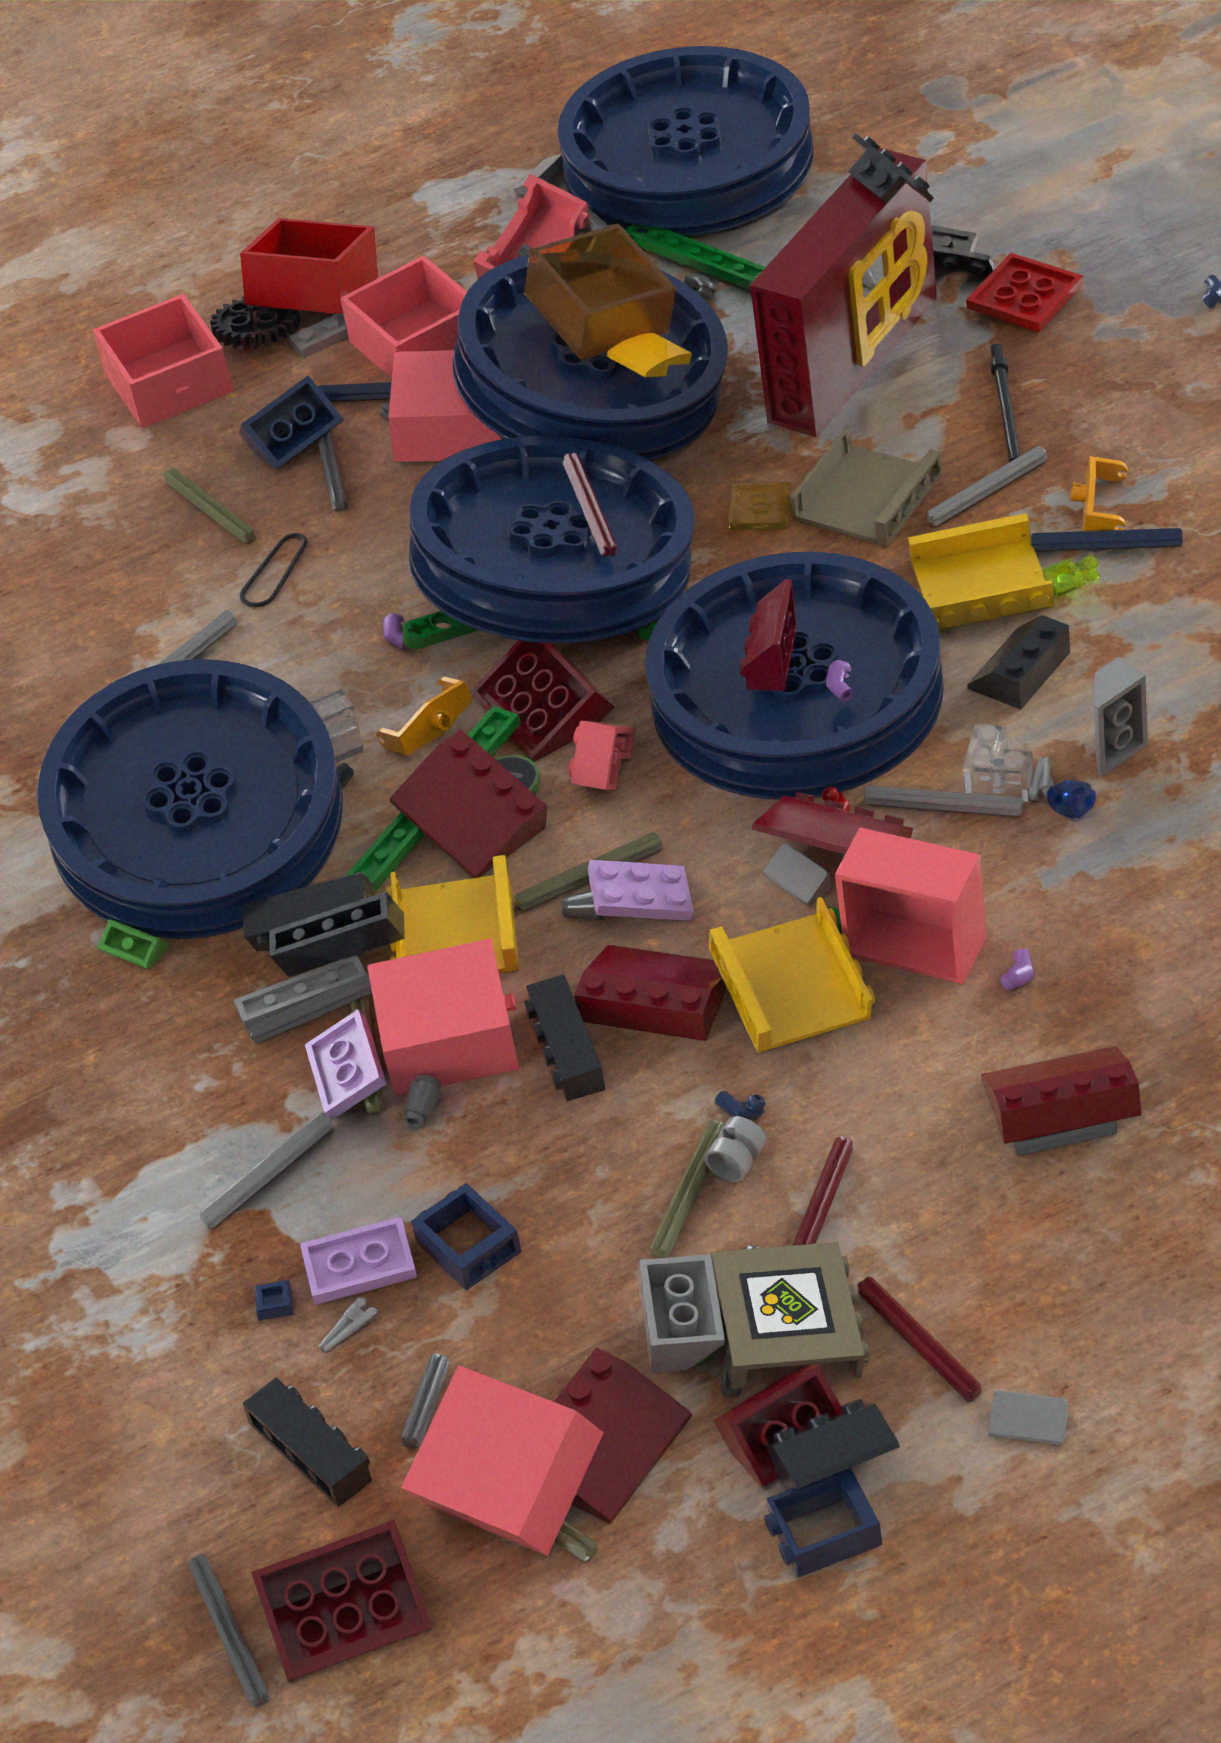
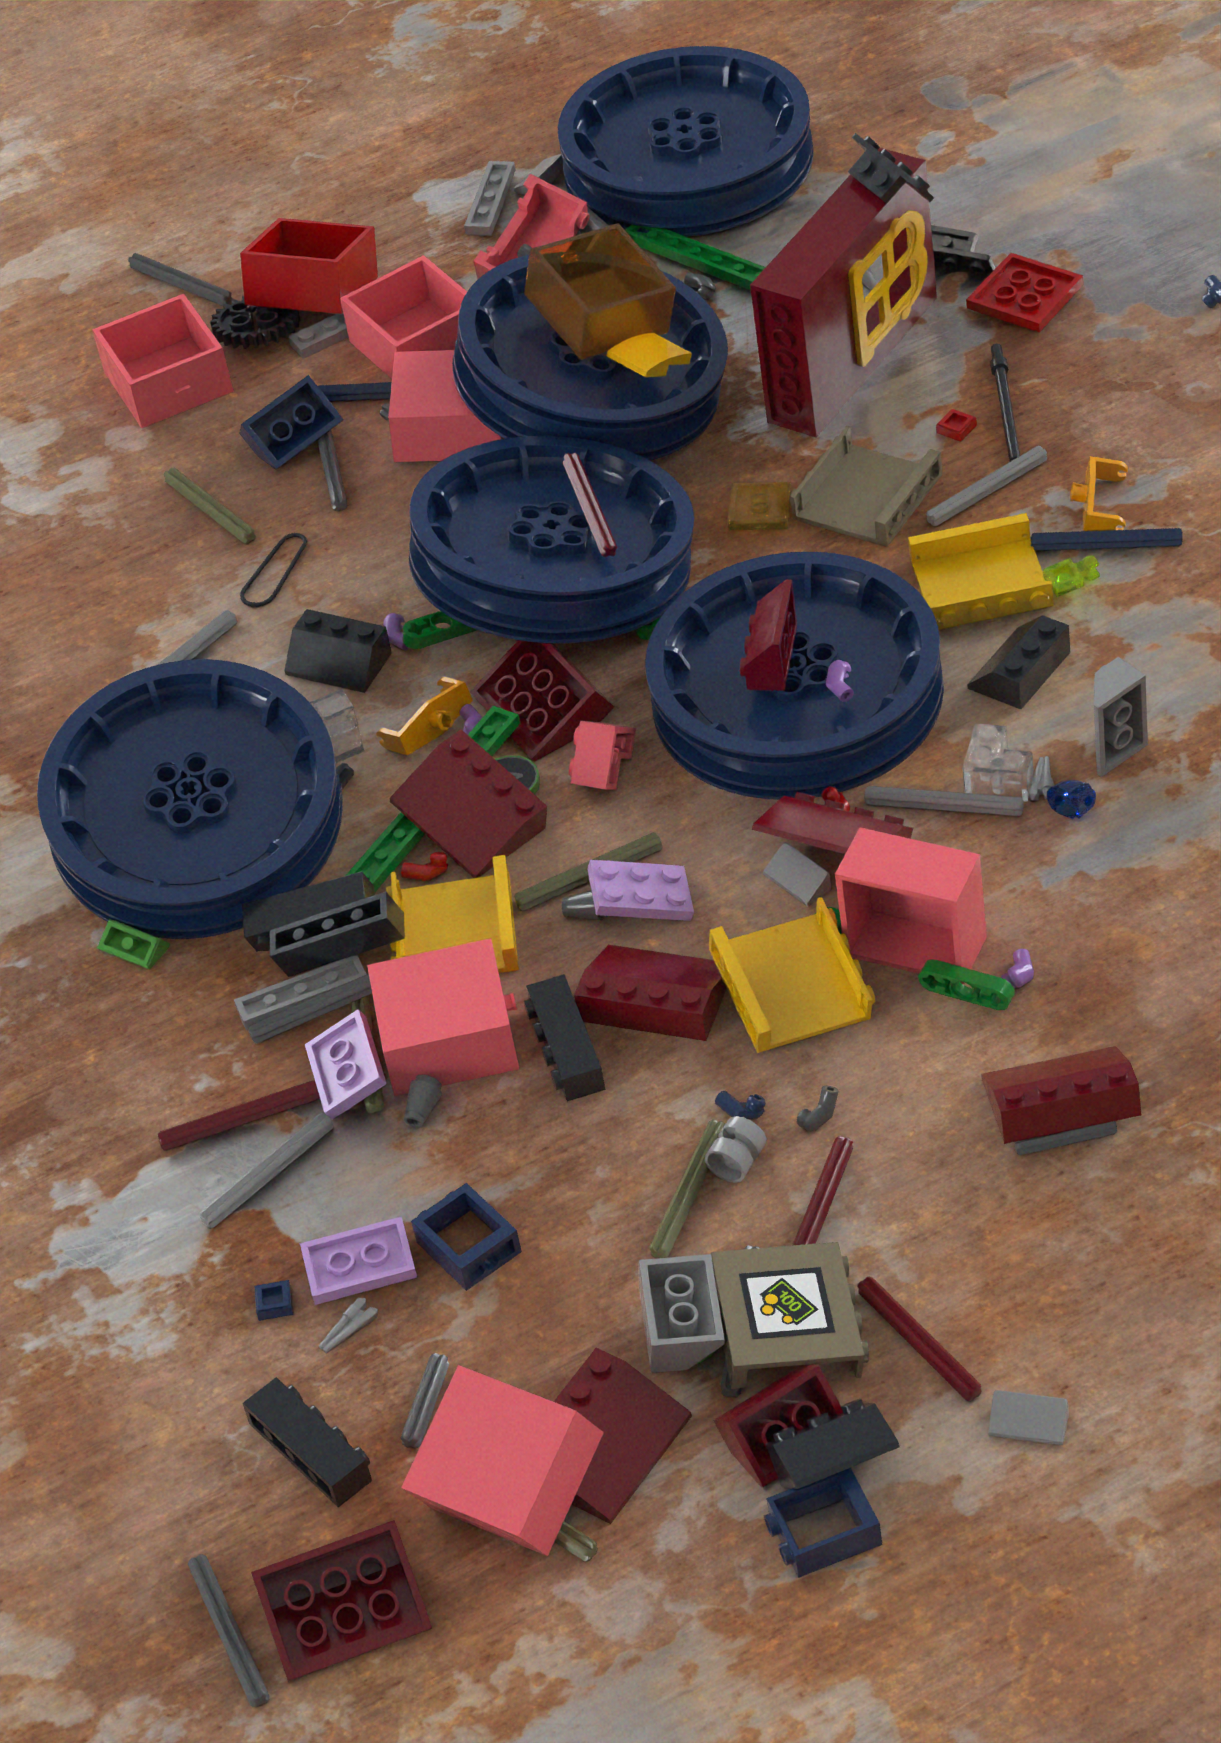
(180, 279): none -> dark grey axle
(238, 1115): none -> dark red axle
(337, 650): none -> black slope
(428, 871): none -> red arm
(470, 716): none -> medium lavender arm
(489, 198): none -> light grey plate
(822, 1113): none -> dark grey arm
(956, 425): none -> red tile
(985, 991): none -> green beam

